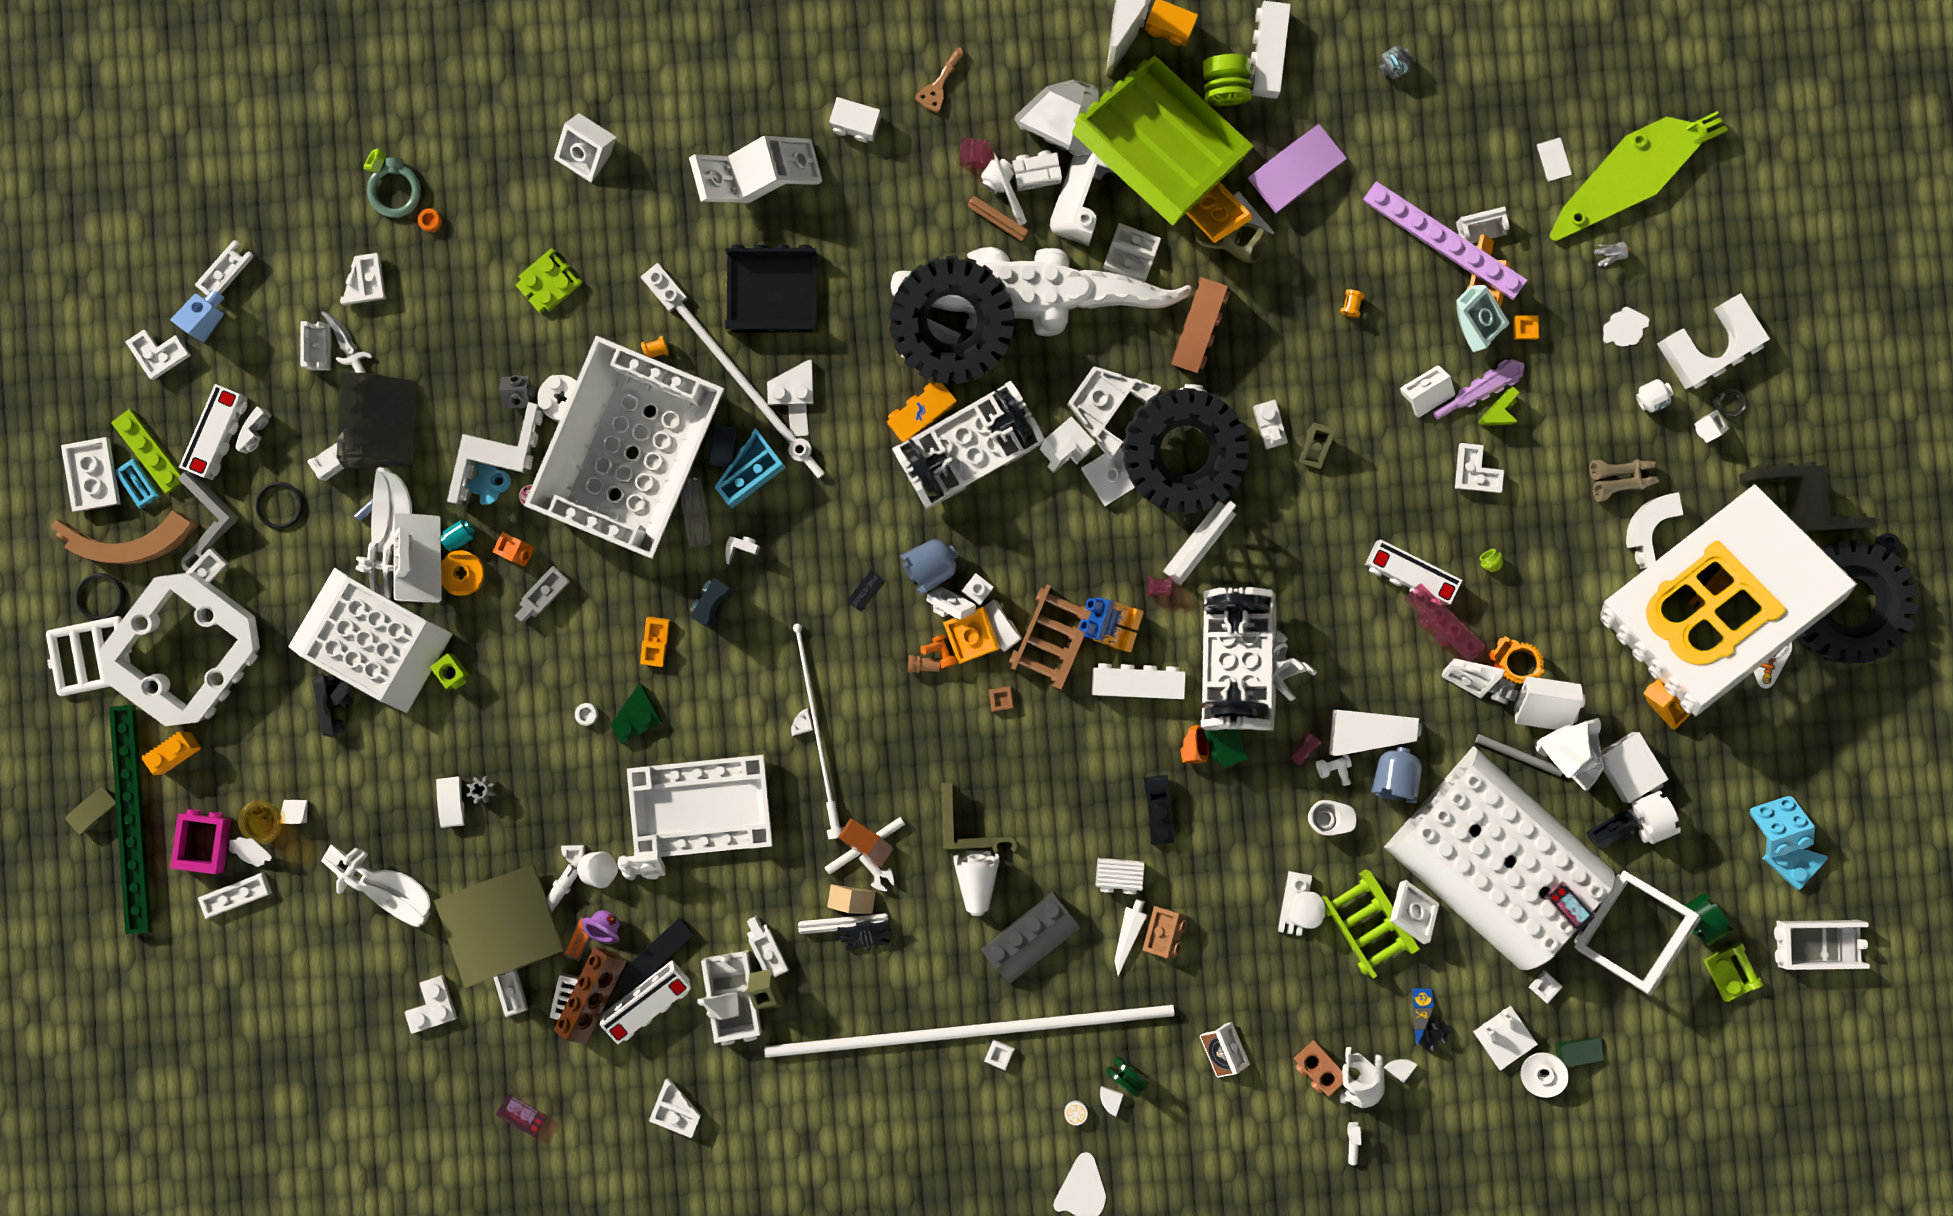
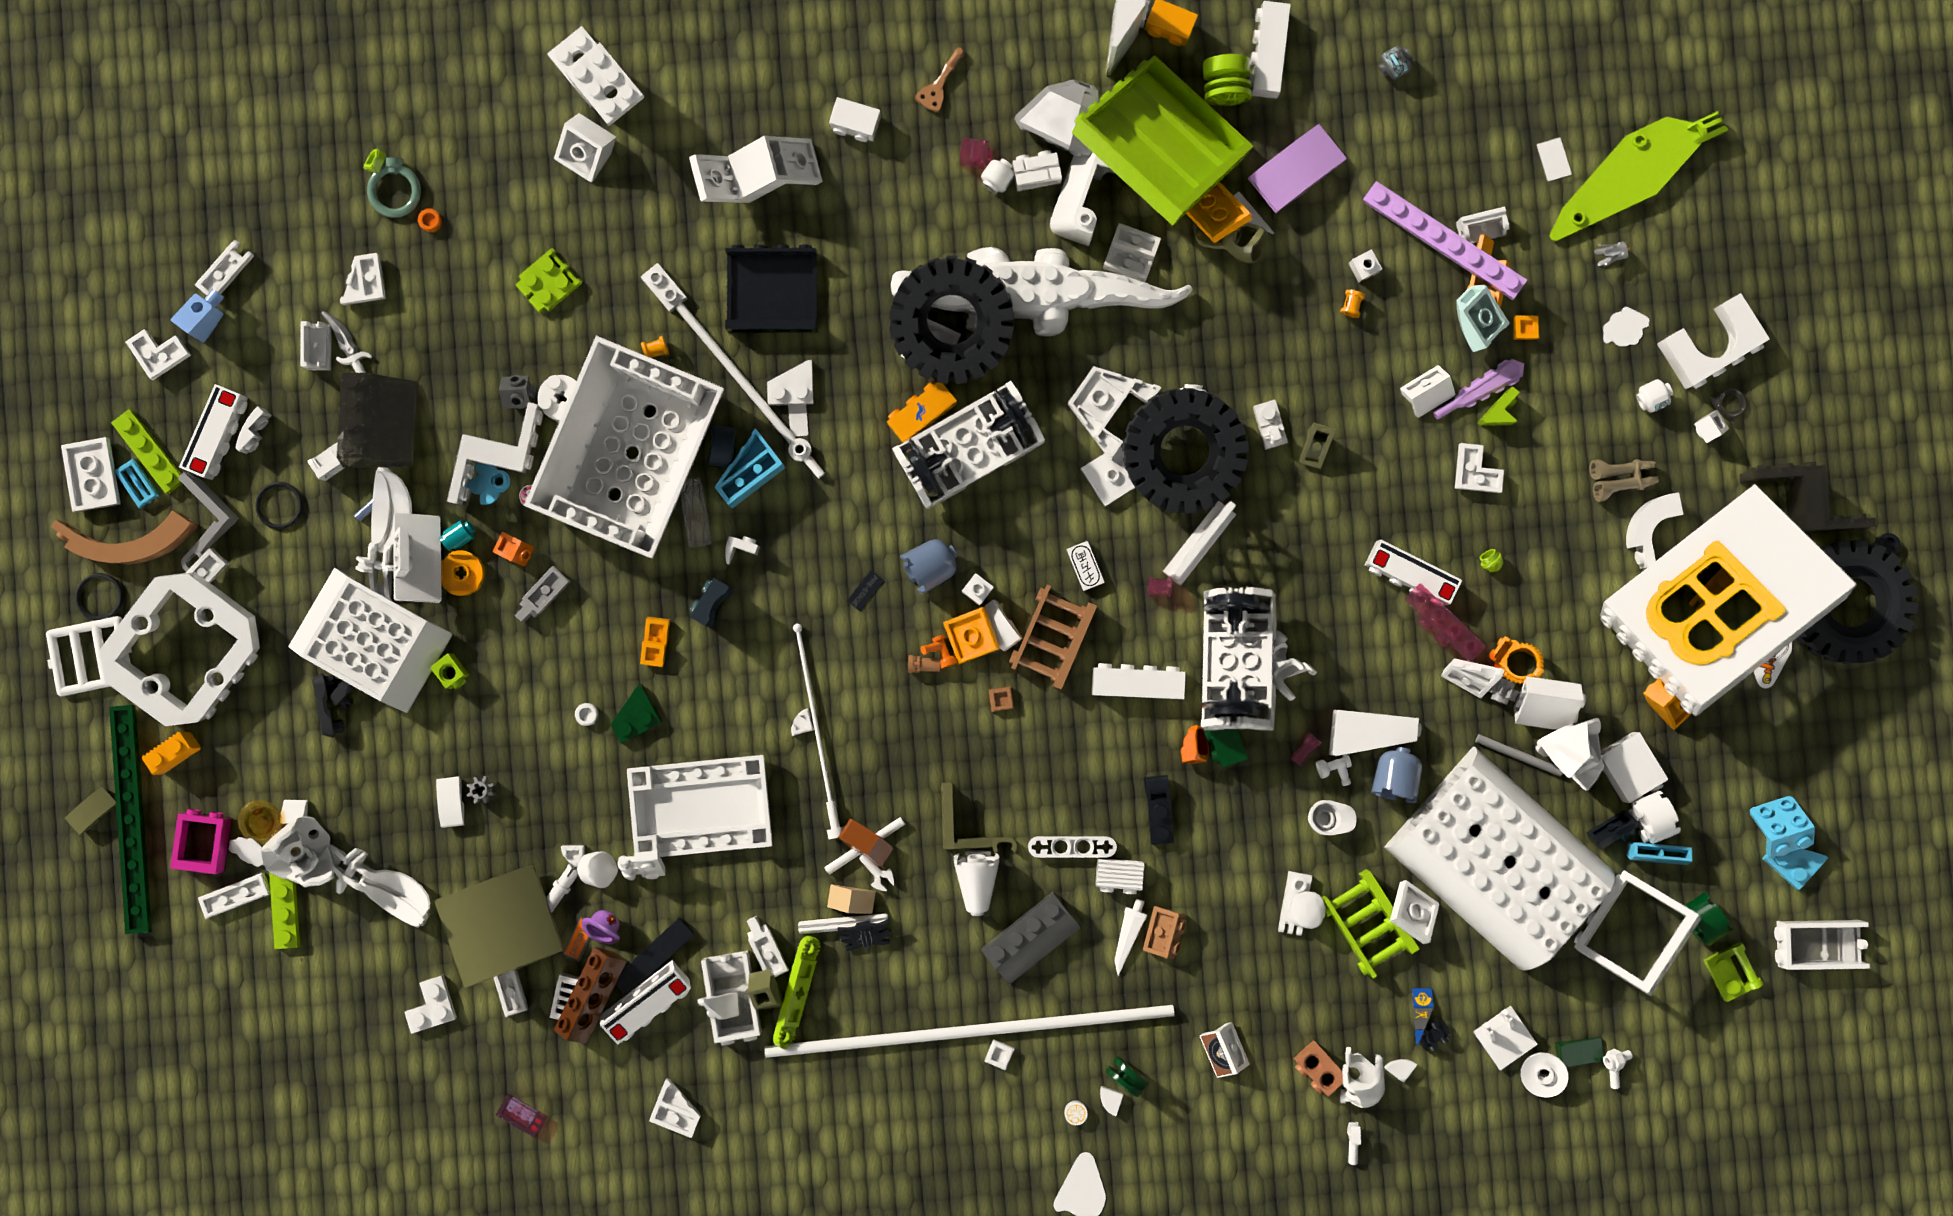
(284, 912): none -> lime plate
(308, 863): none -> white piece
(595, 75): none -> white bracket
(794, 1002): none -> lime piece
(948, 603): white hinge -> none
(997, 218): medium nougat axle -> none
(1016, 208): white bar -> none
(1066, 443): white plate -> none
(1072, 842): none -> white beam
(1085, 566): none -> white tile
(1103, 621): hips -> none
(1199, 325): nougat wedge -> none
(1360, 271): none -> white plate
(1545, 987): white tile -> none
(1569, 906): tile -> none
(1615, 1061): none -> white piece
(1684, 859): none -> medium azure piece

